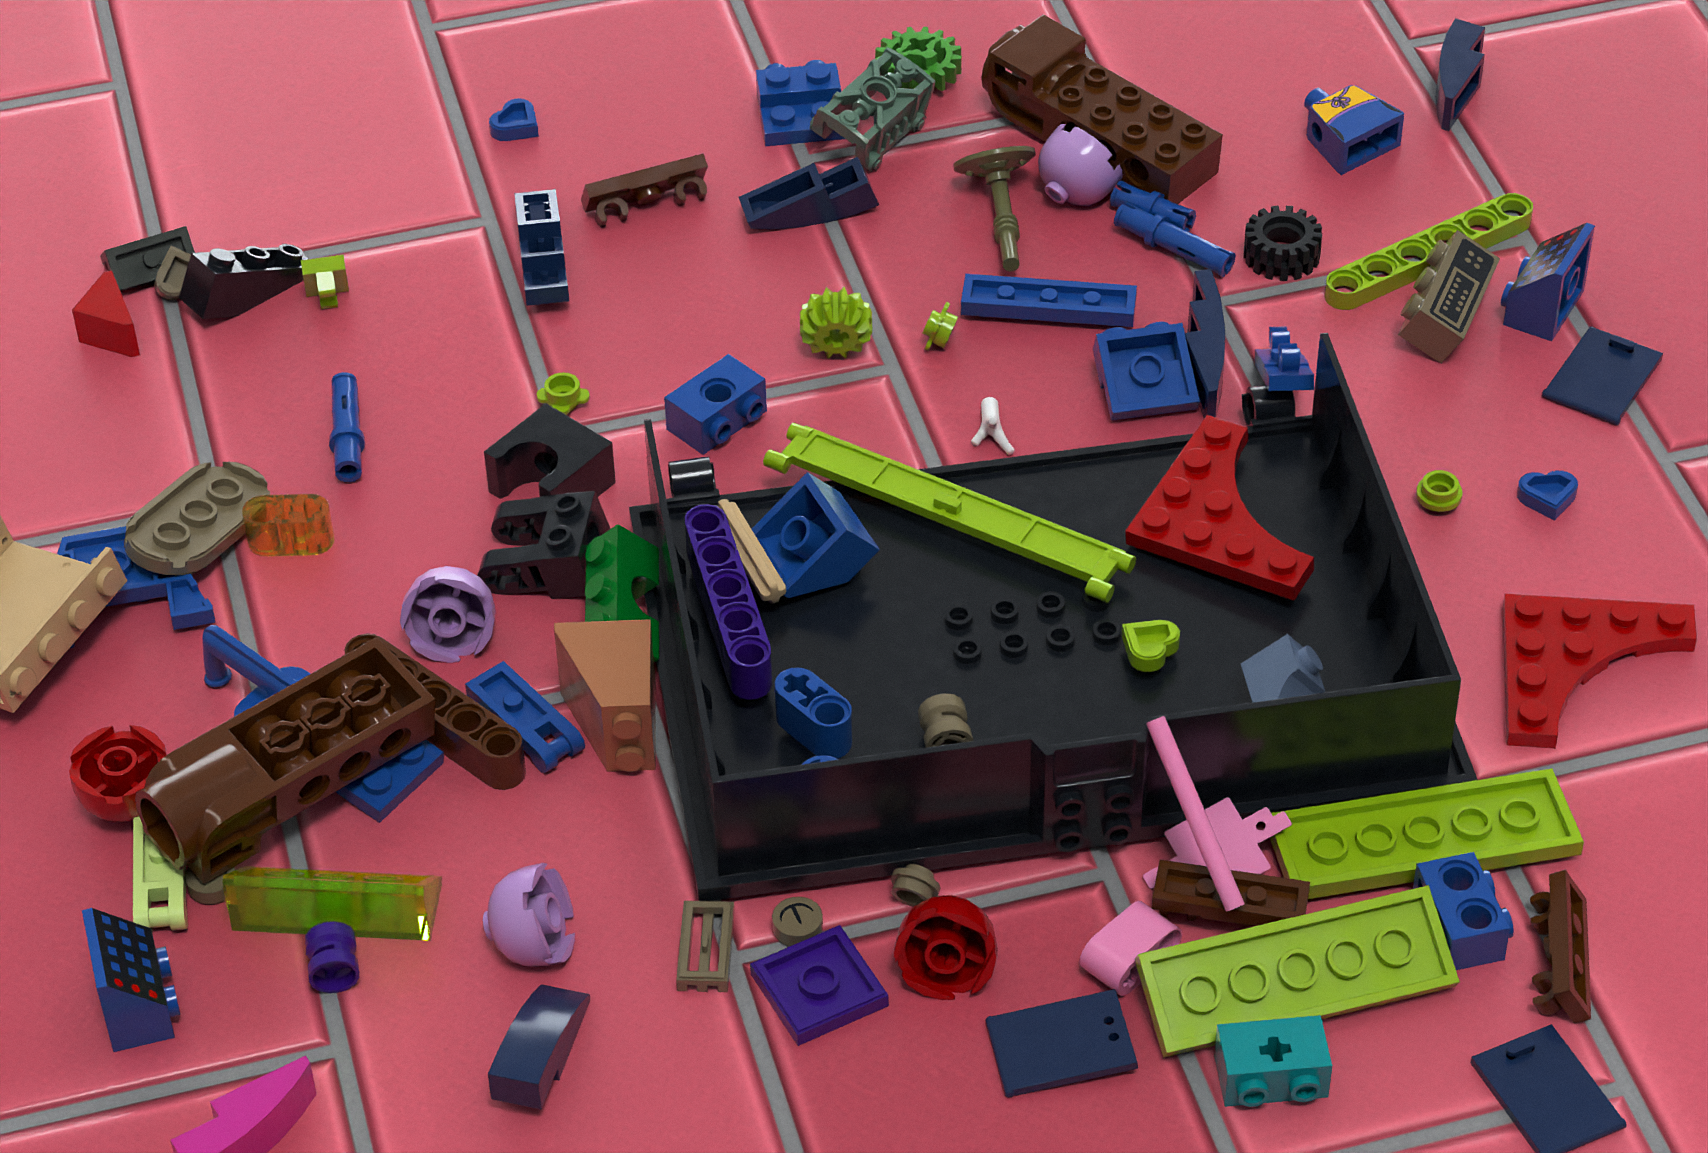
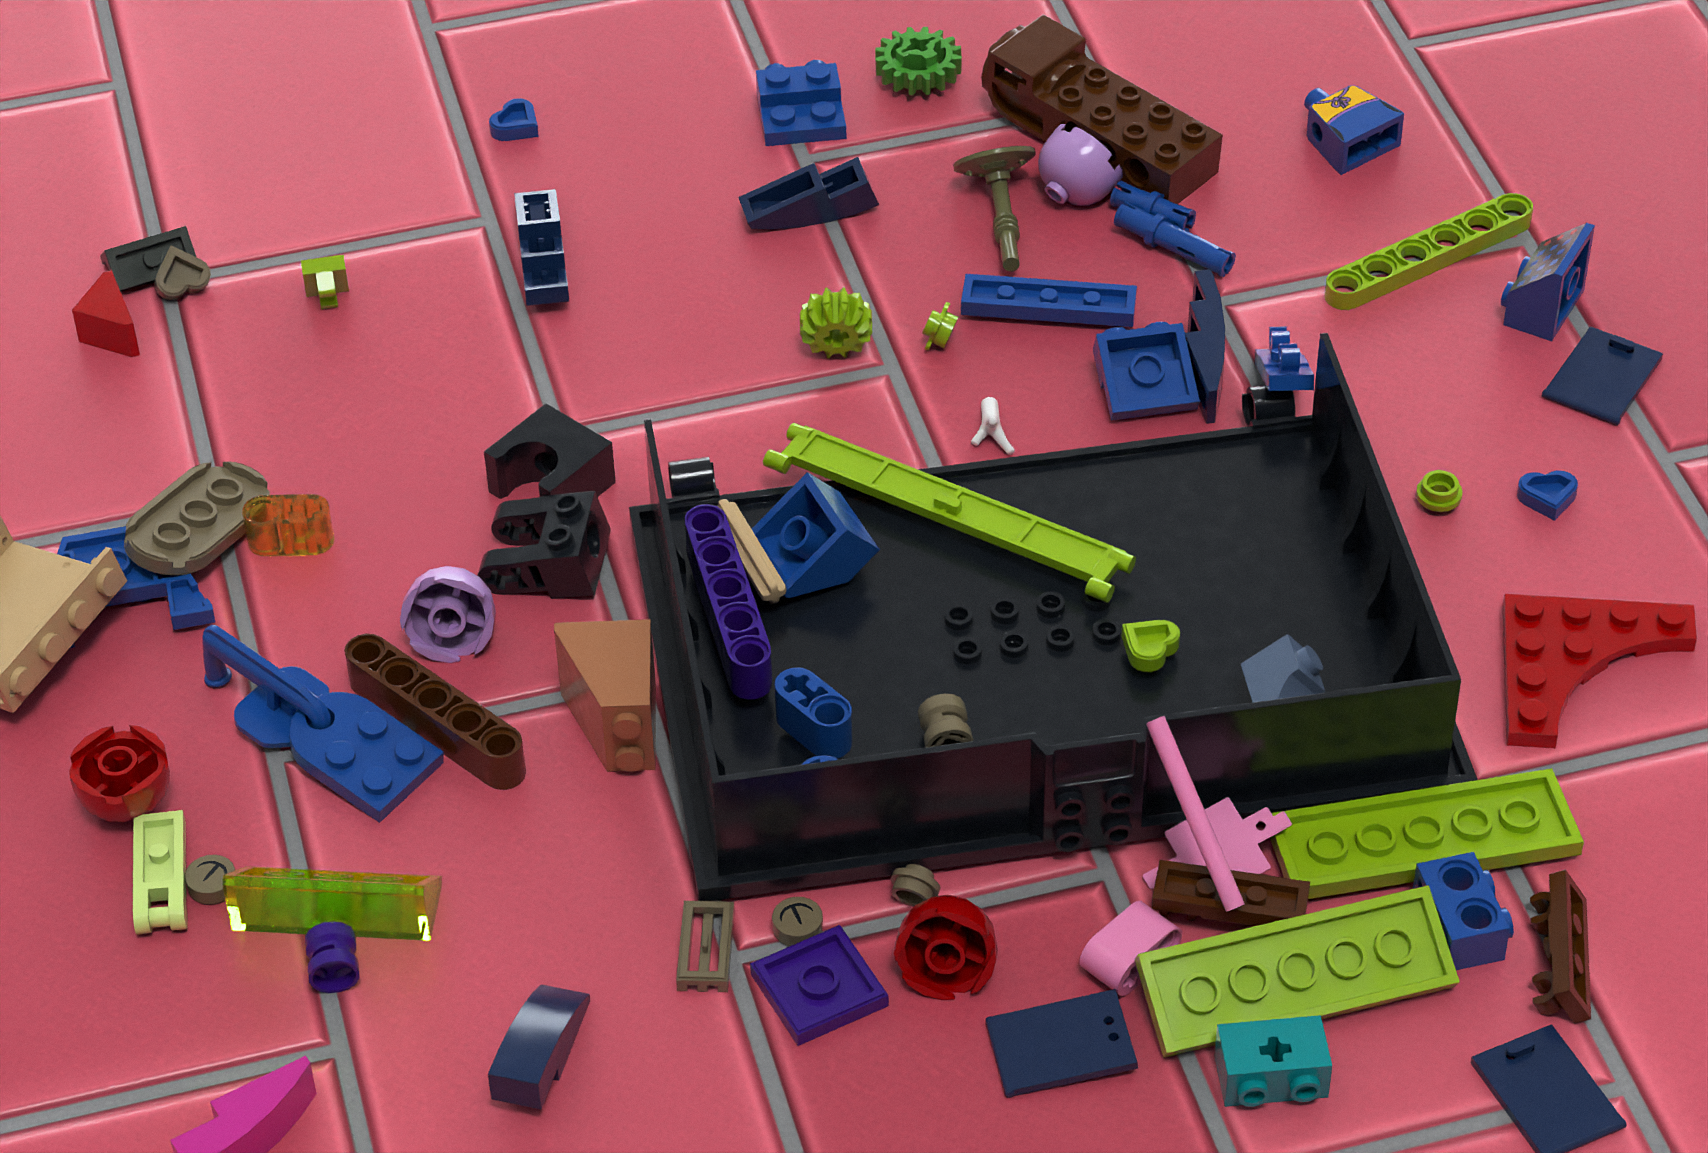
(130, 980): blue slope -> none
(237, 280): black slope -> none
(280, 757): reddish brown brick -> none
(346, 438): blue pin -> none
(528, 712): blue plate -> none
(529, 917): lavender cylinder -> none
(563, 392): lime plate -> none
(618, 573): green arch -> none
(645, 187): reddish brown plate -> none
(715, 404): blue brick -> none
(892, 118): sand green piece -> none
(1204, 523): red plate -> none
(1277, 258): black tyre -> none
(1447, 295): dark tan brick -> none
(1459, 70): dark blue slope -> none

